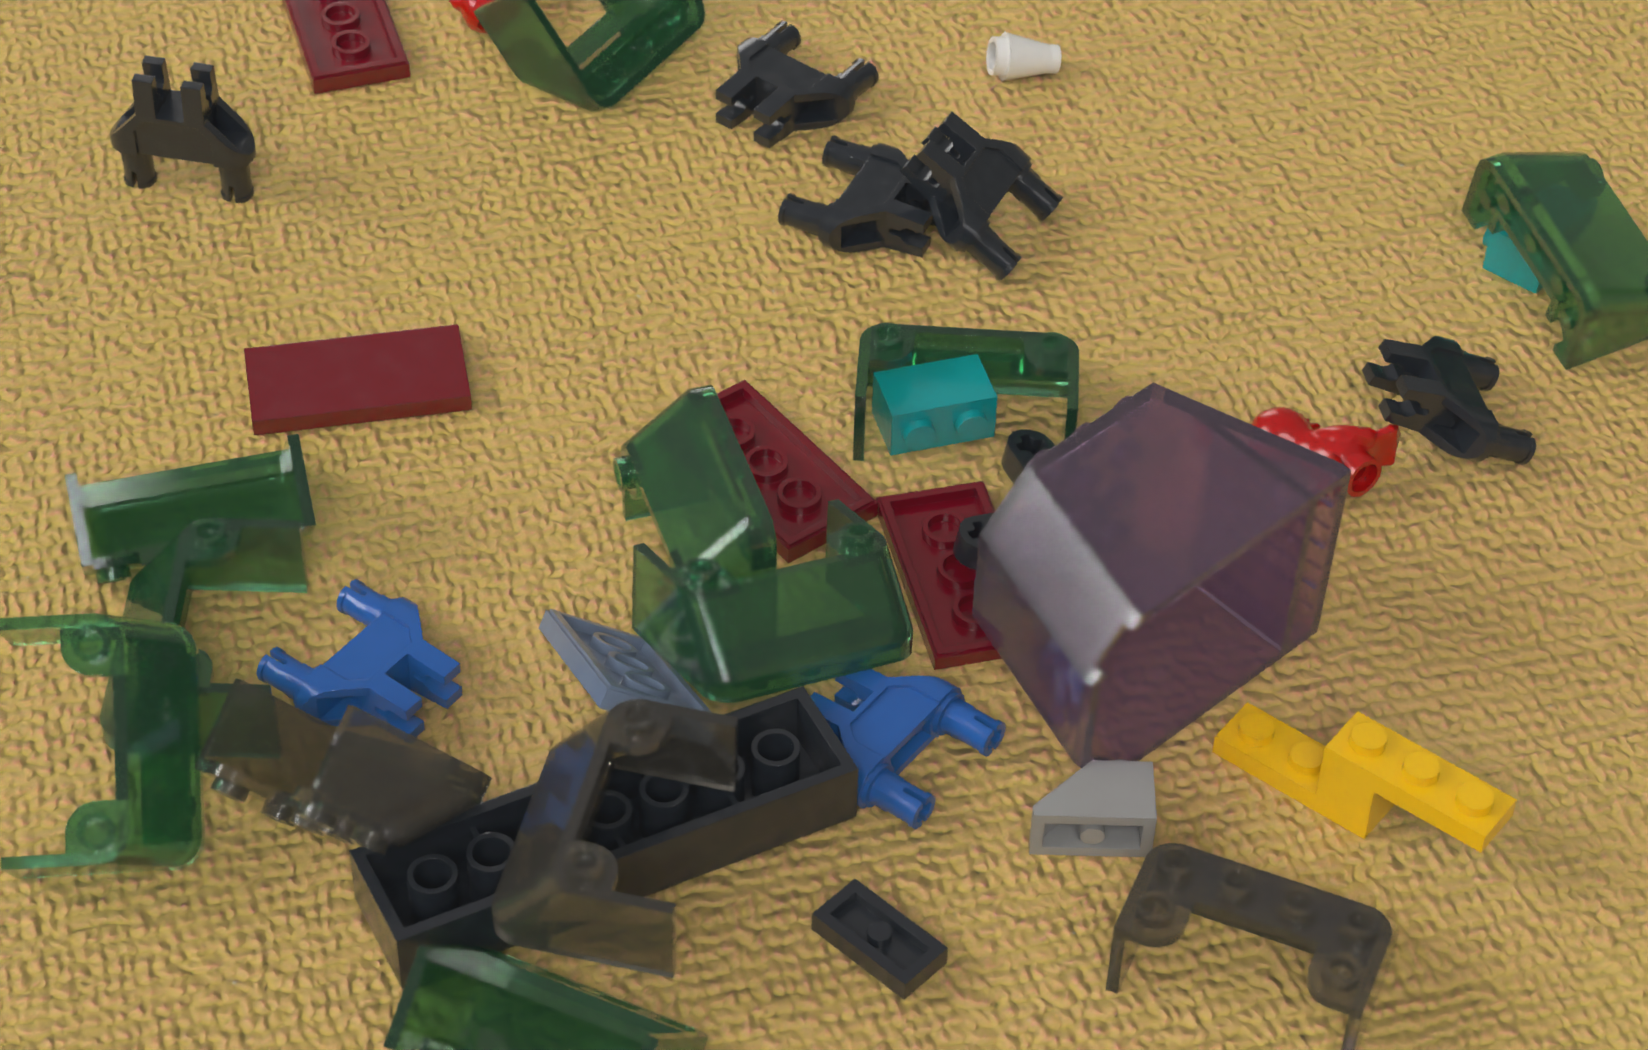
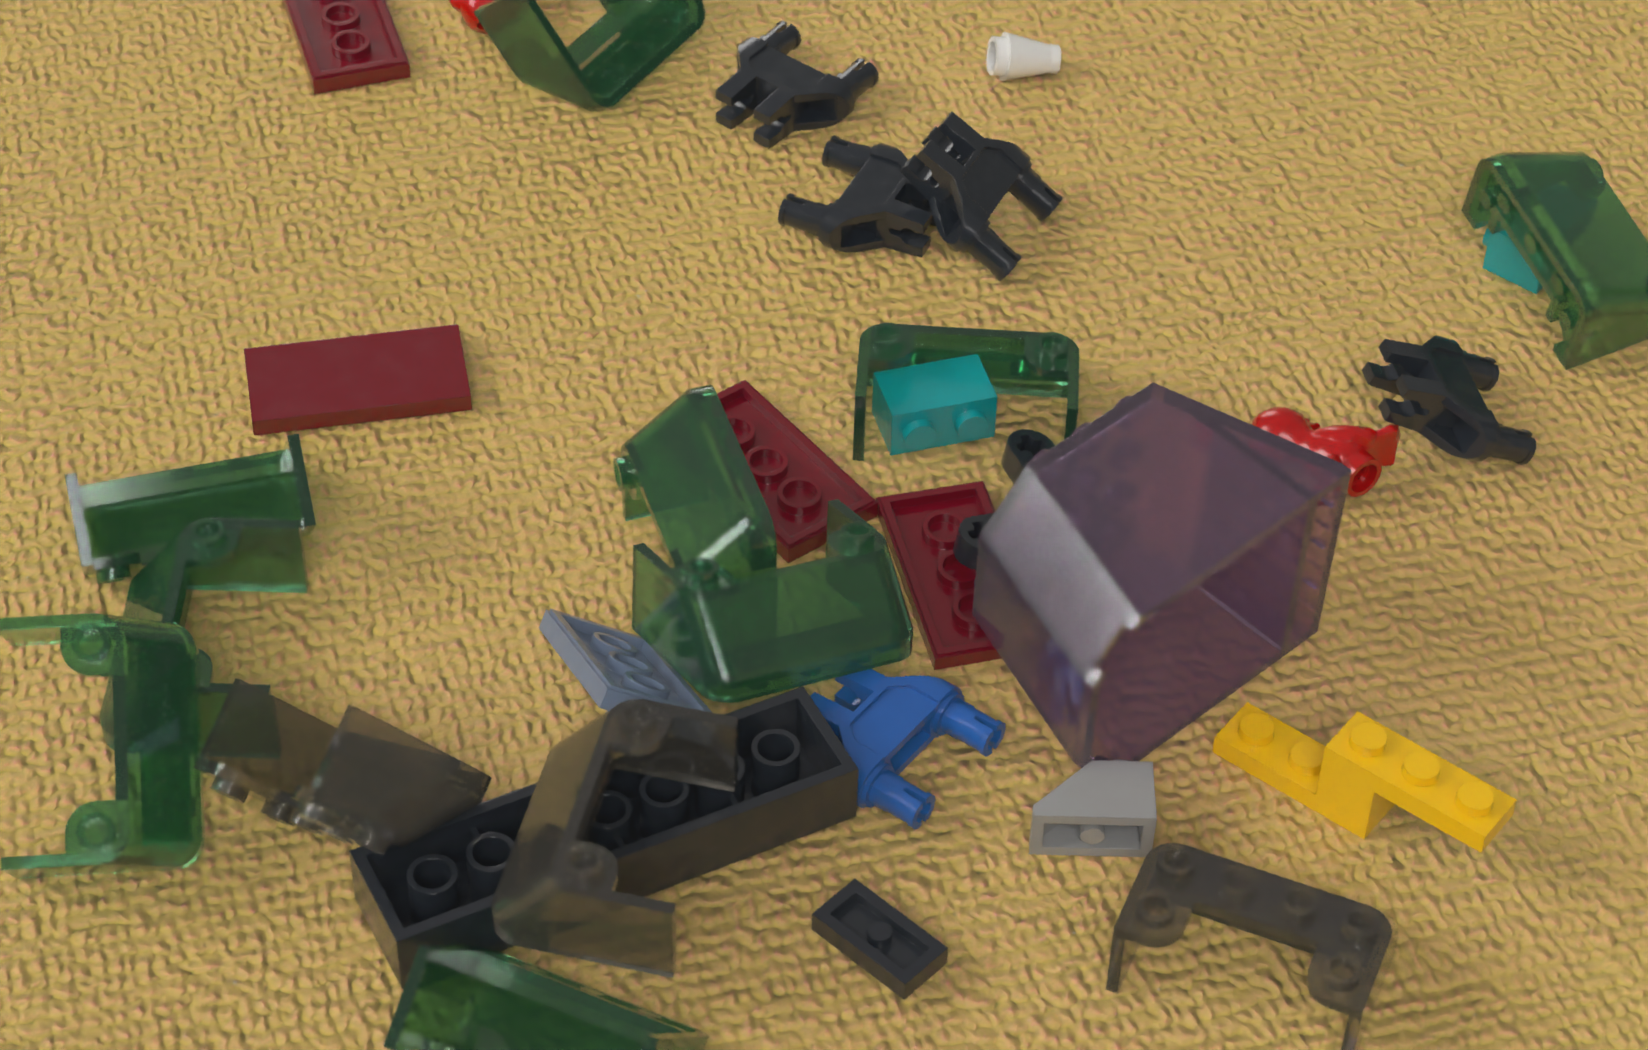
(183, 126): black connector -> none
(372, 669): blue connector -> none

